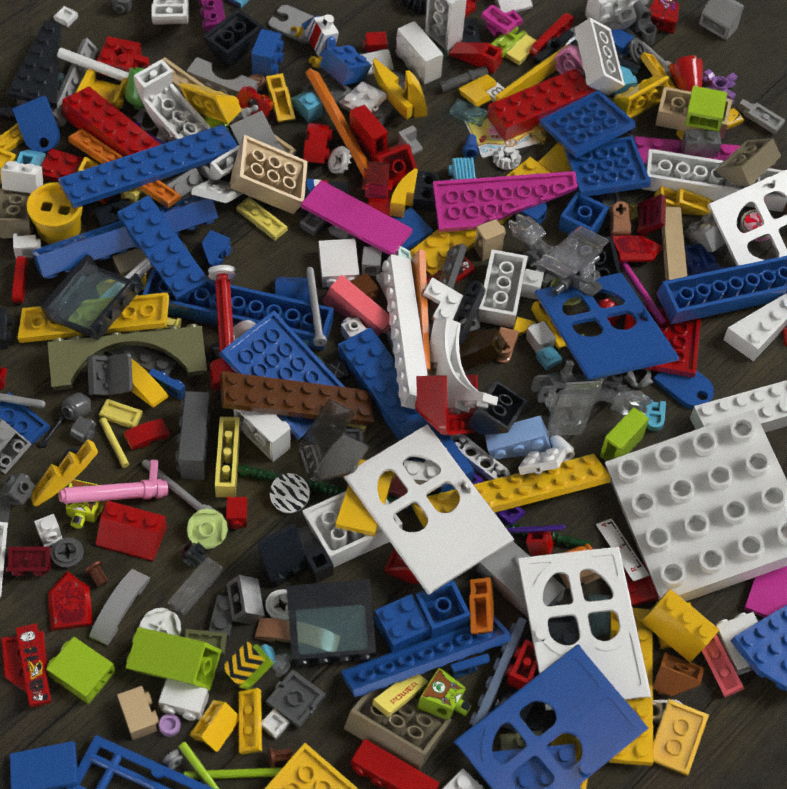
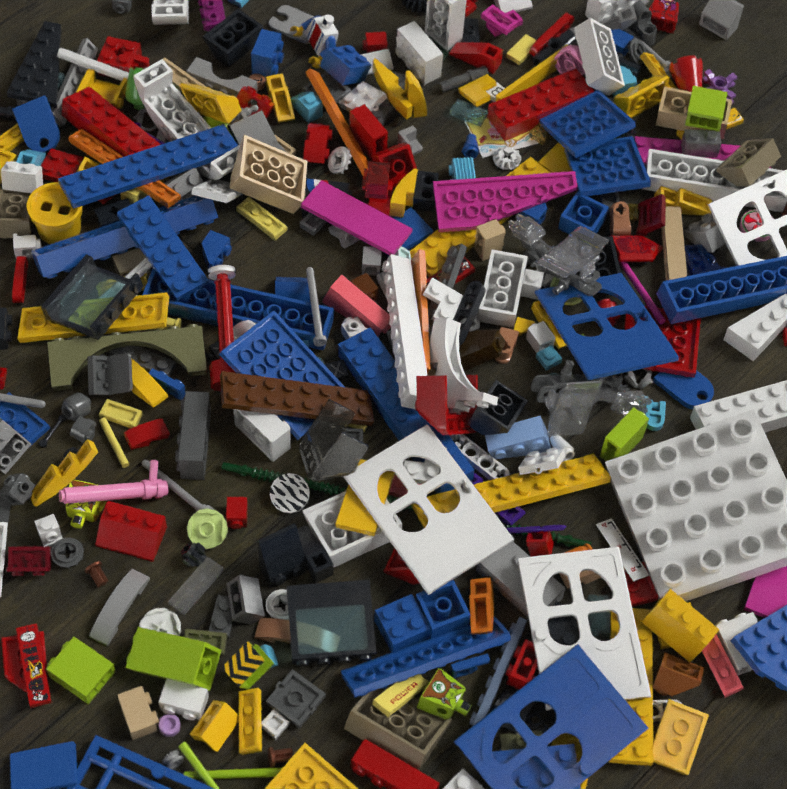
(66, 16): white tile -> none
(69, 604): red tile -> none
(227, 452): light yellow brick -> none
(281, 664): clear plate -> none
(338, 259): white brick -> none
(507, 41): lime hinge -> none
(761, 116): light grey hinge -> none

